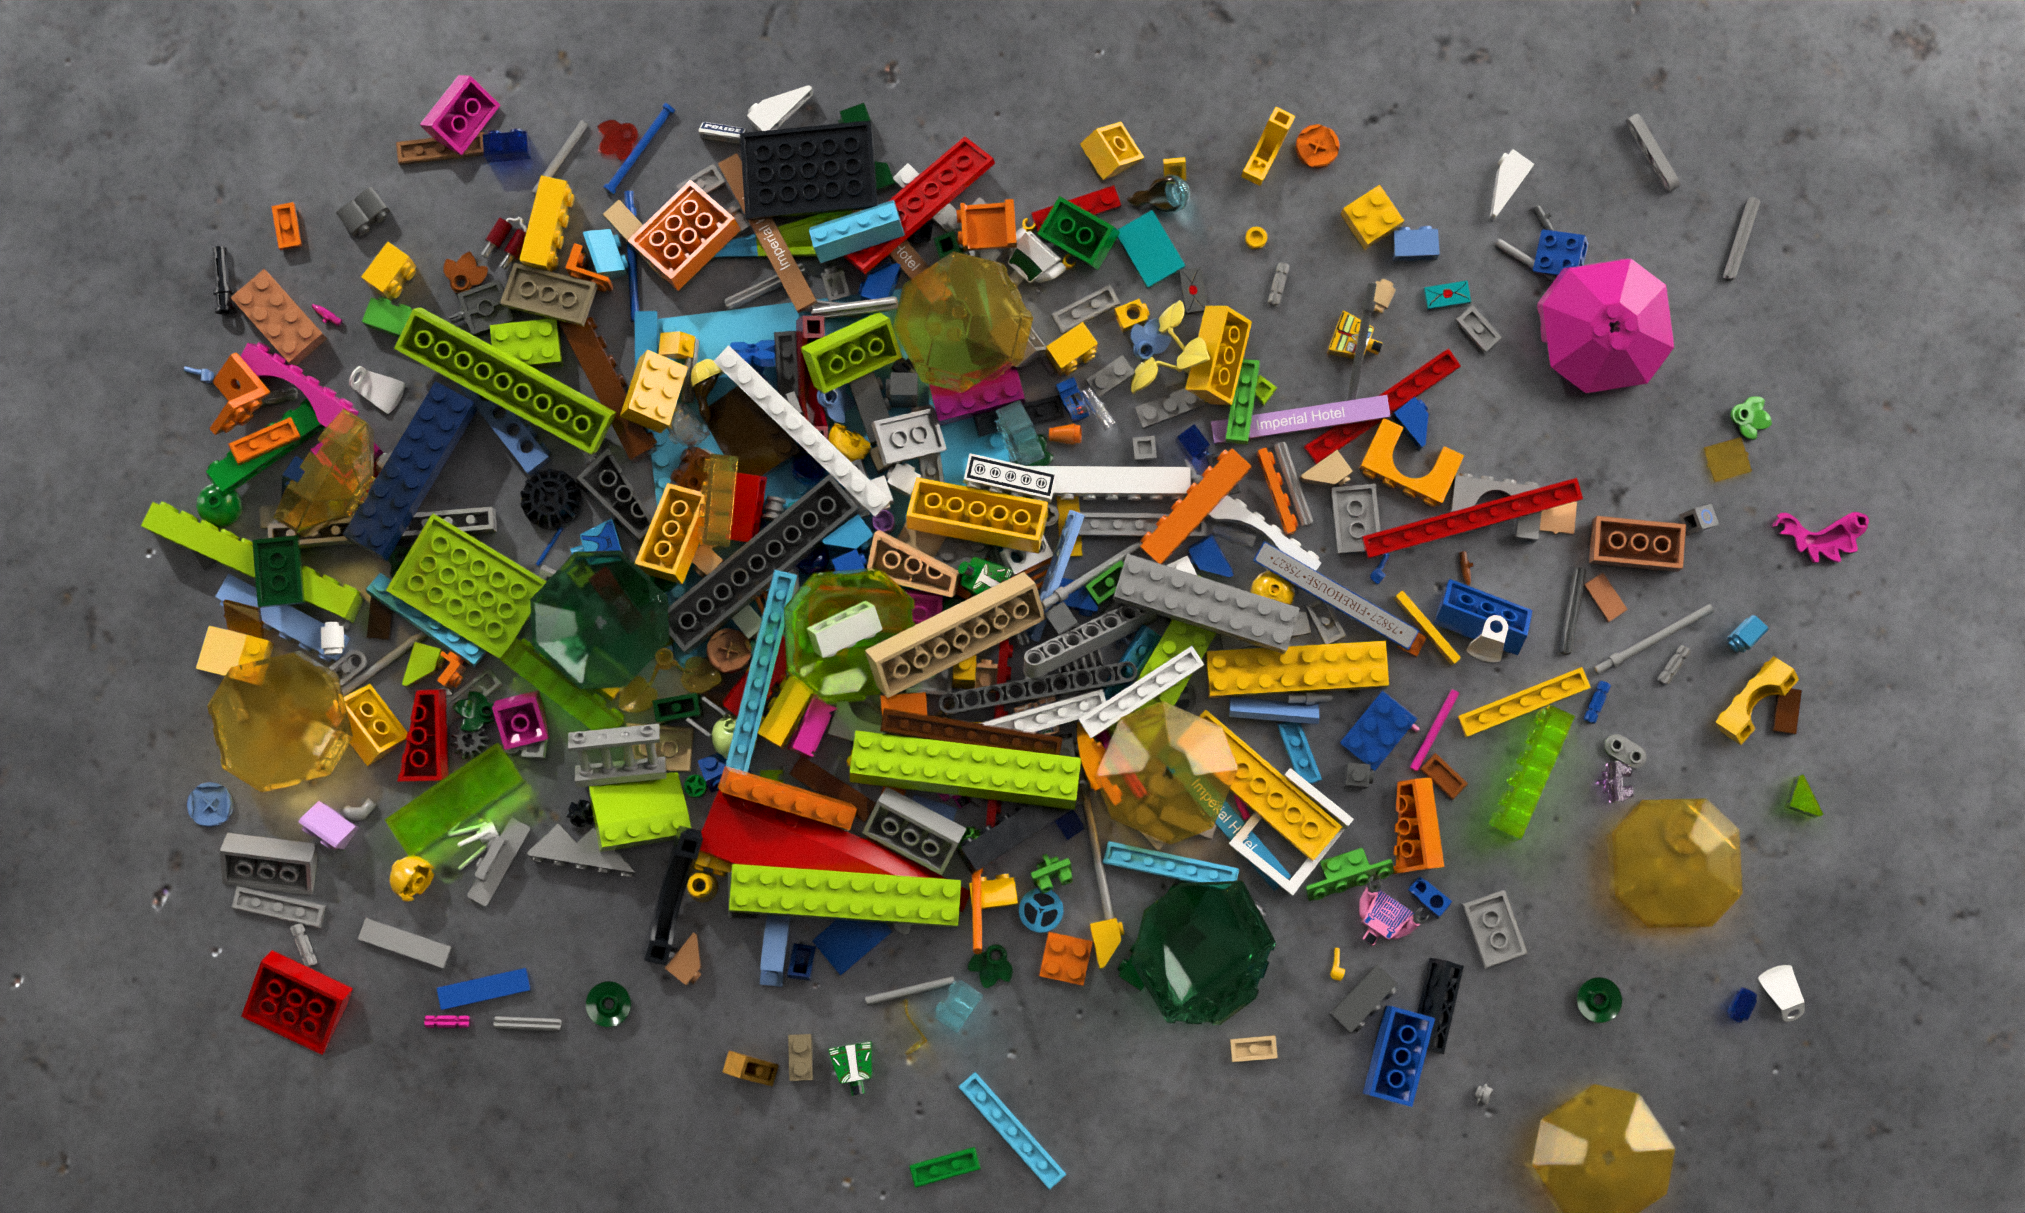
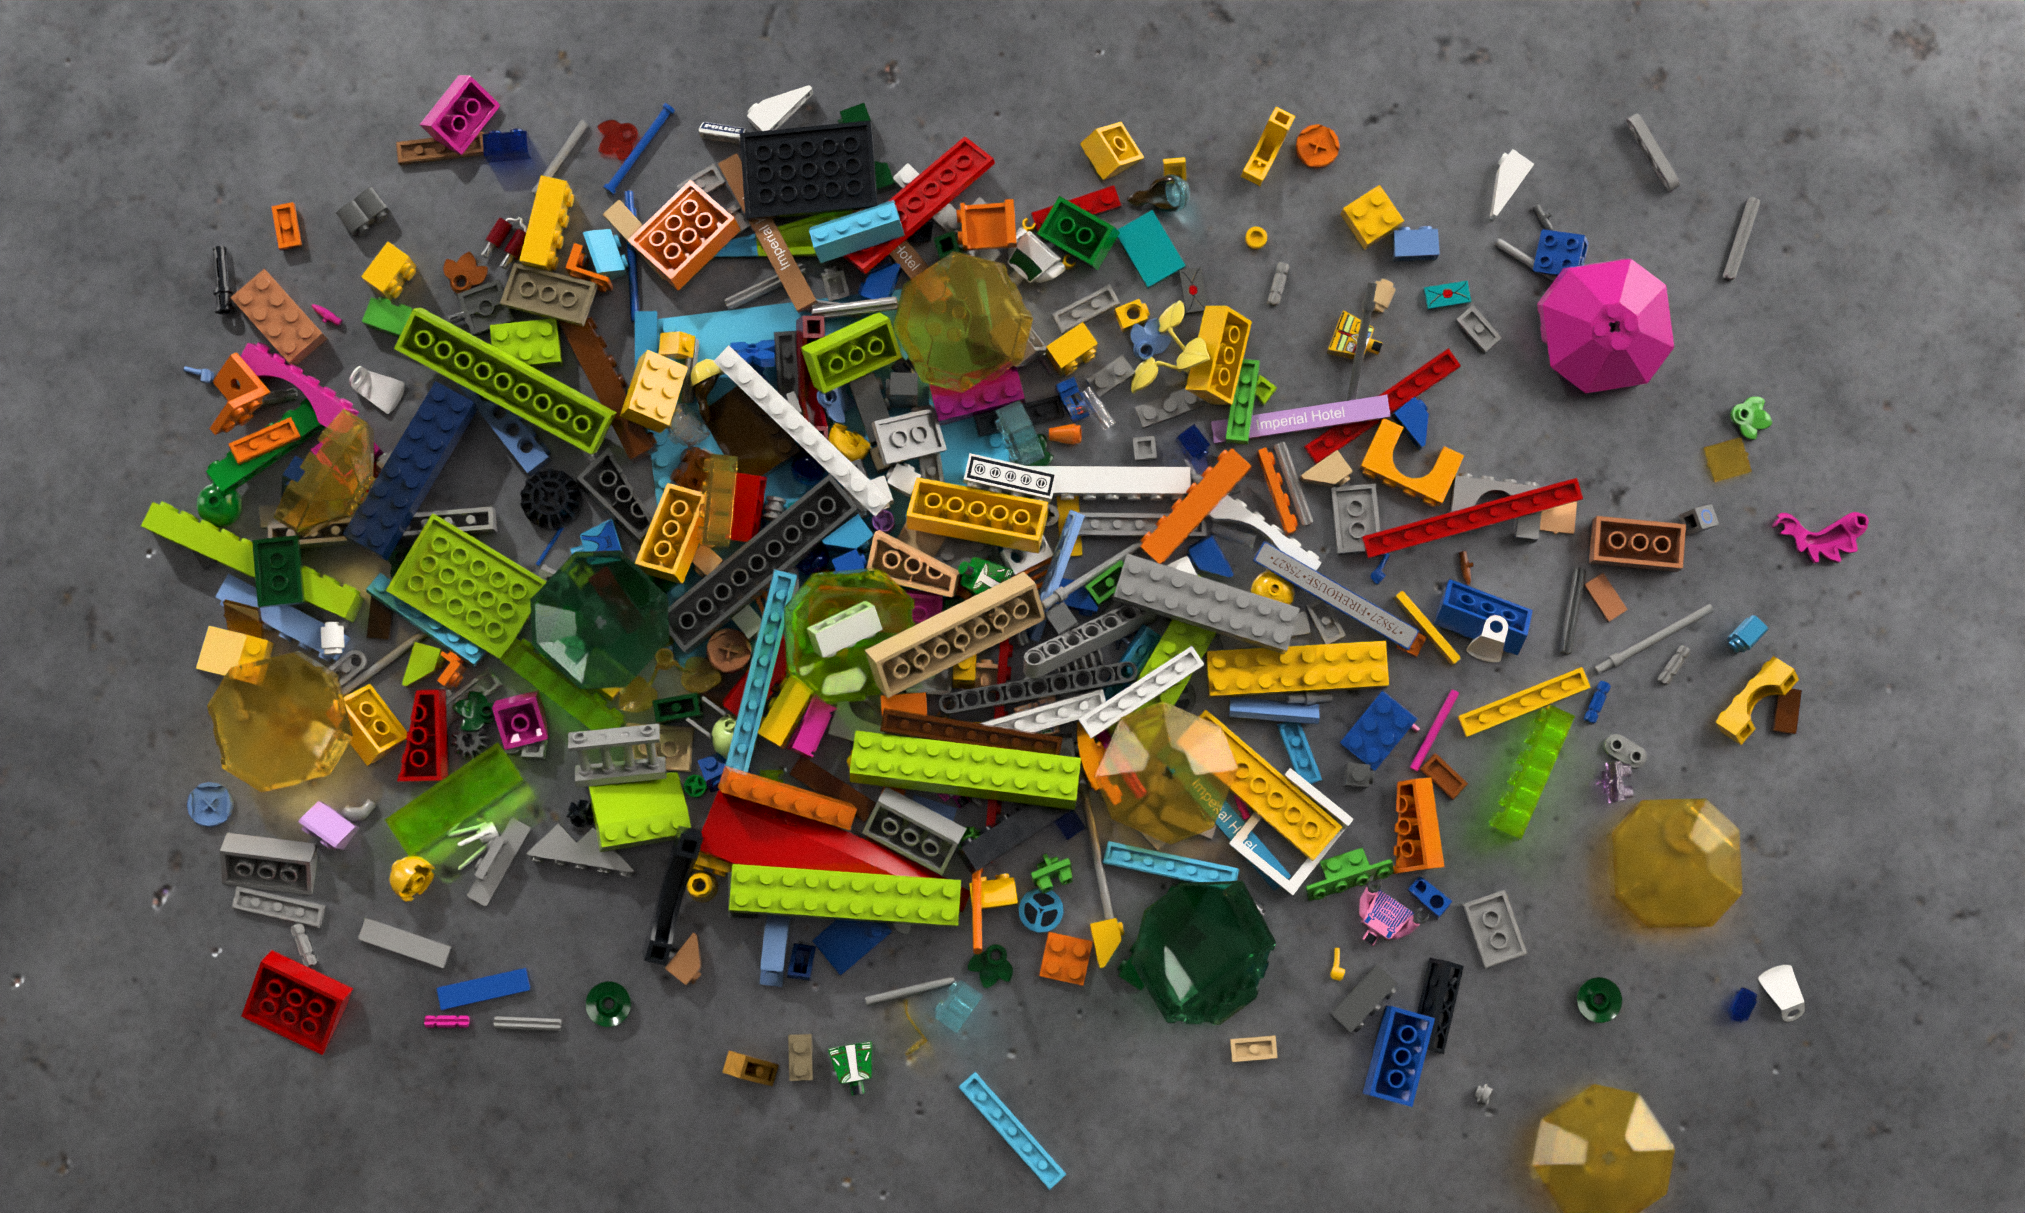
(944, 1167): green tile -> none
(1802, 798): clear neon green slope -> none

